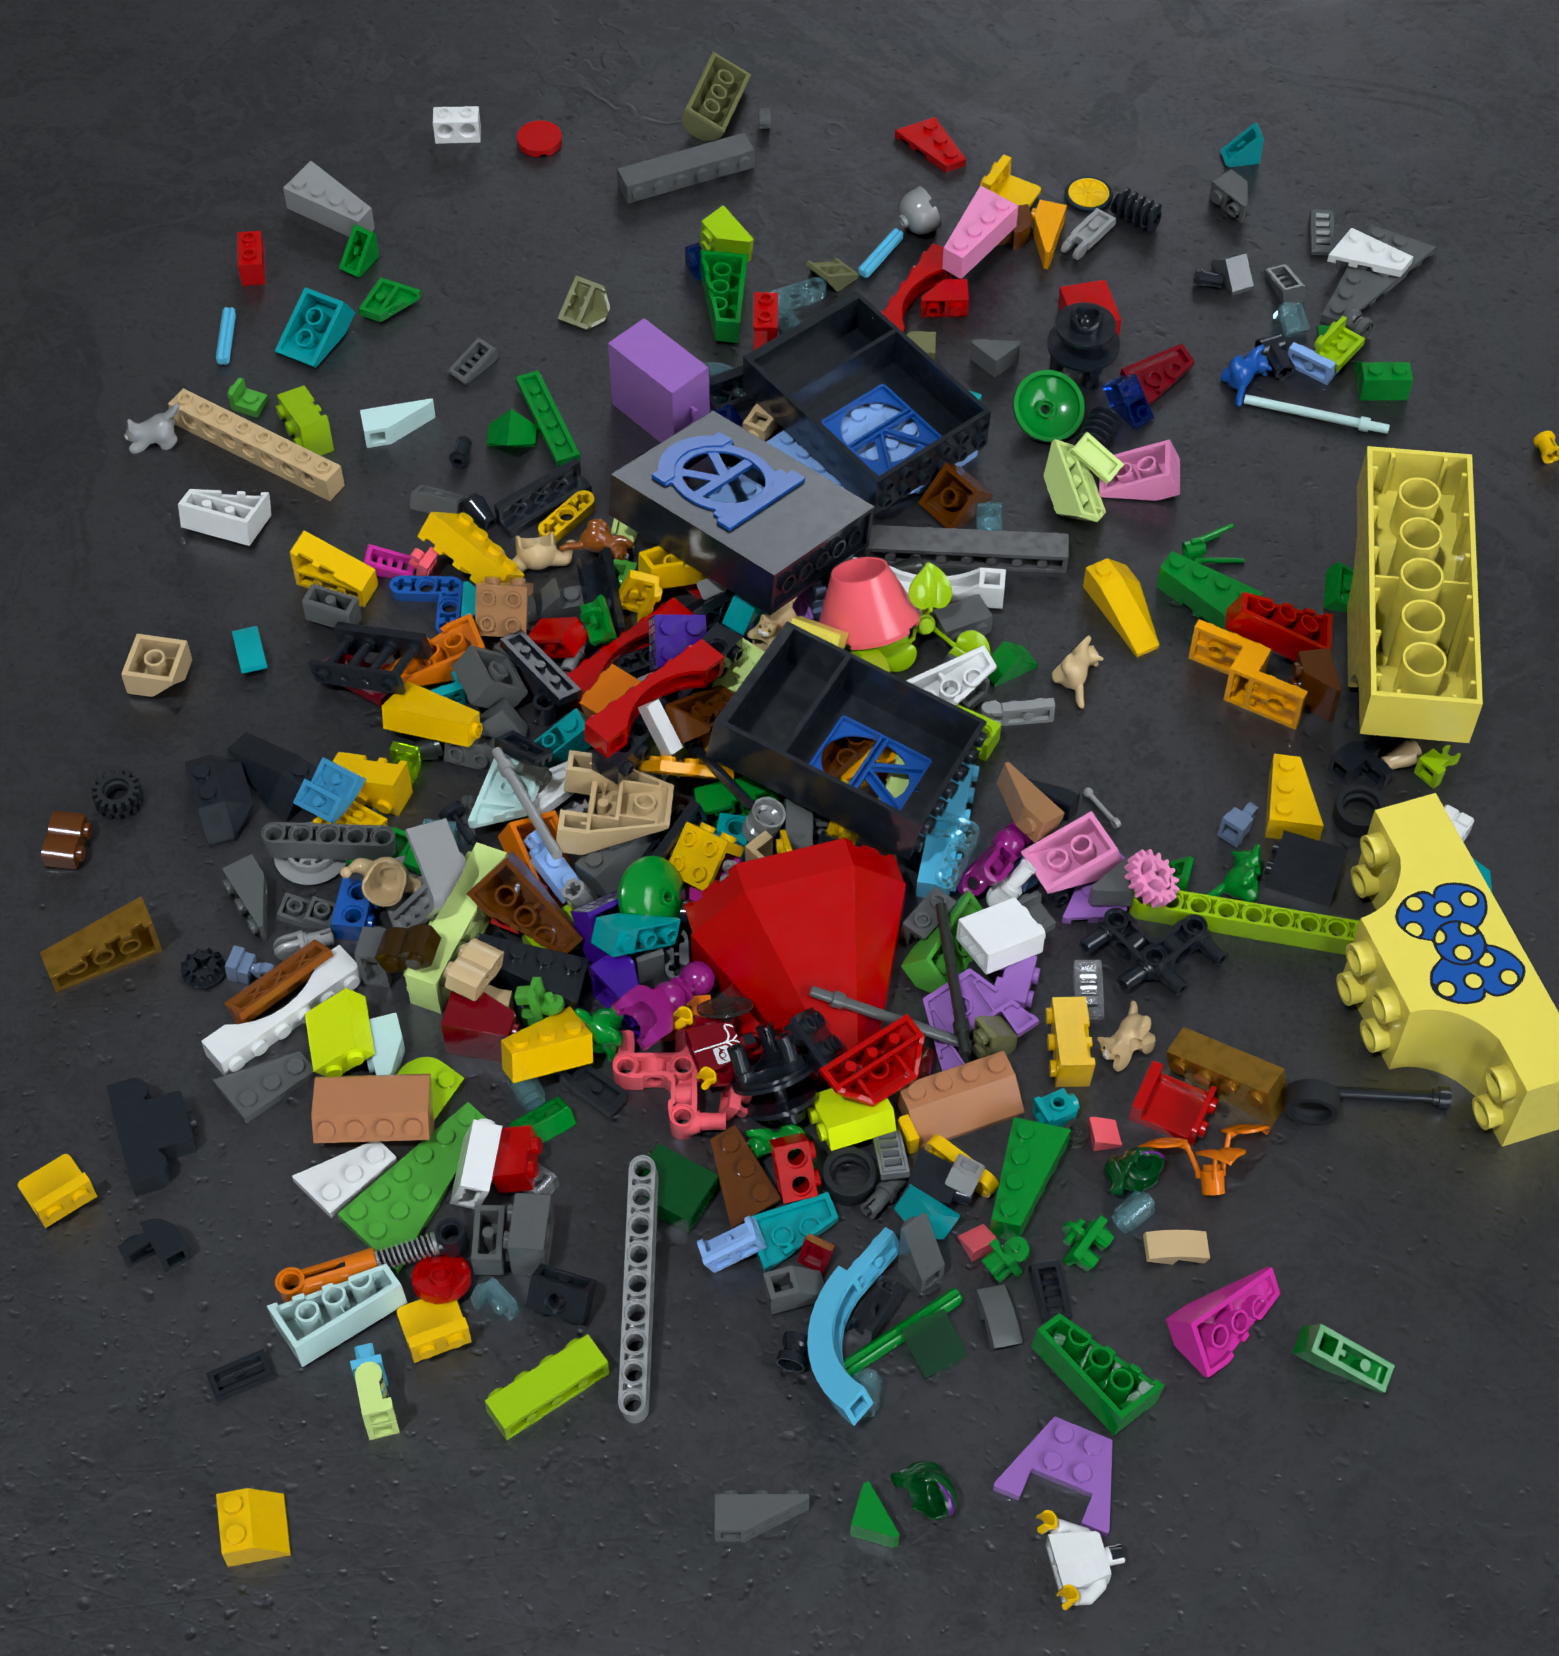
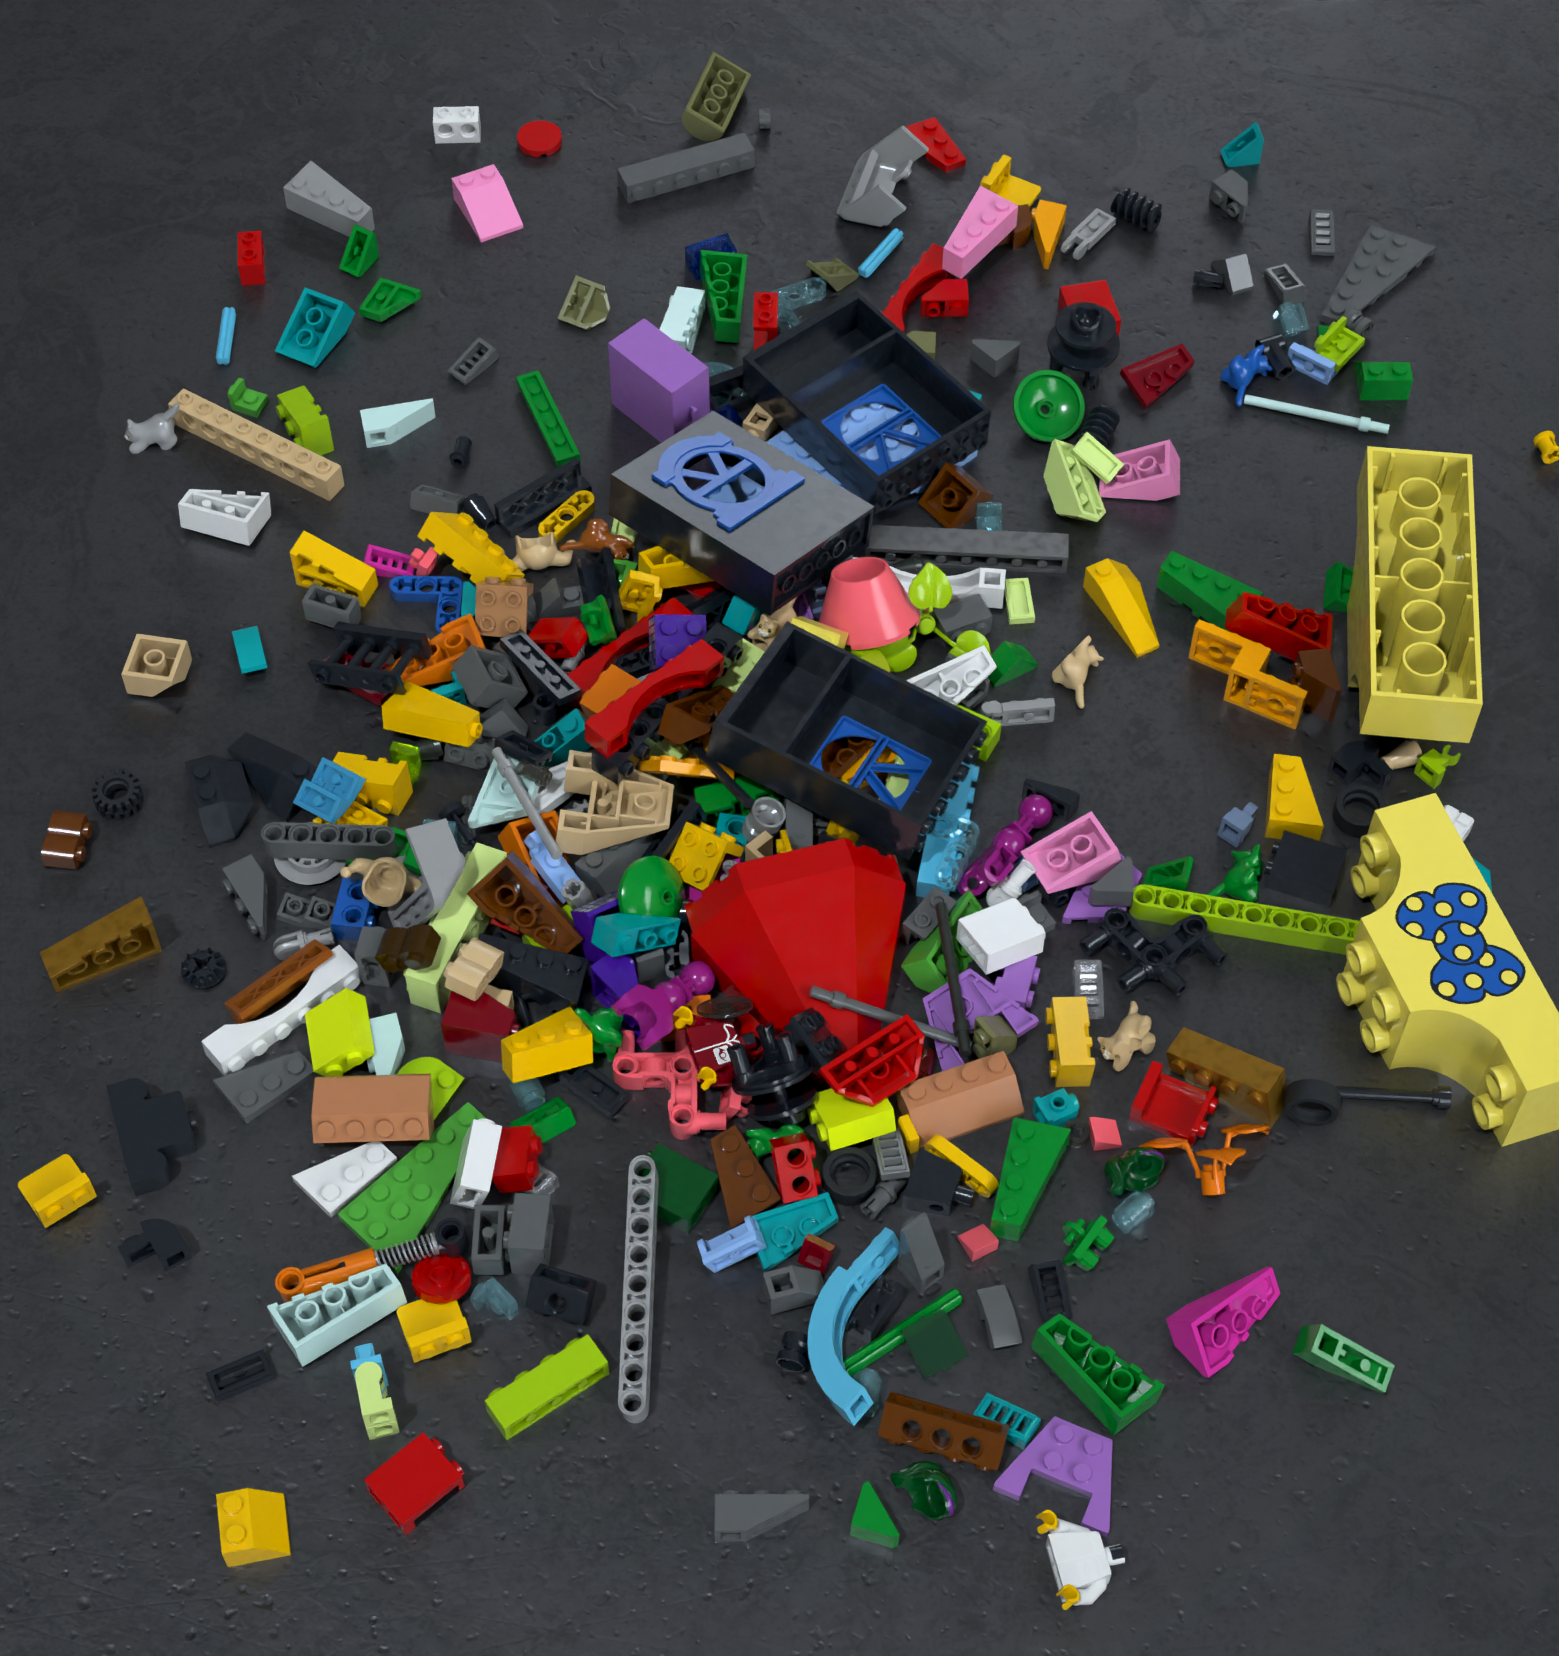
(243, 965): sand blue piece -> none
(414, 1481): none -> red panel
(486, 203): none -> bright pink slope
(512, 431): green slope -> none
(540, 1003): bright green hips -> none
(660, 727): white slope -> none
(684, 316): none -> light aqua wedge
(709, 588): light grey slope -> none
(725, 234): lime slope -> none
(874, 177): none -> light grey windscreen
(915, 1202): teal slope -> none
(918, 213): light grey cylinder -> none
(958, 1424): none -> reddish brown brick
(964, 1174): light grey slope -> none
(1004, 1261): green hips -> none
(1019, 601): none -> yellowish green tile
(1022, 1416): none -> teal slope
(1028, 805): medium nougat slope -> none
(1088, 194): yellow wheel -> none
(1115, 822): light grey hinge -> none
(1129, 400): clear blue slope -> none
(1151, 878): bright pink gear -> none
(1176, 1245): tan slope -> none
(1196, 547): green plant -> none
(1367, 251): white wing -> none

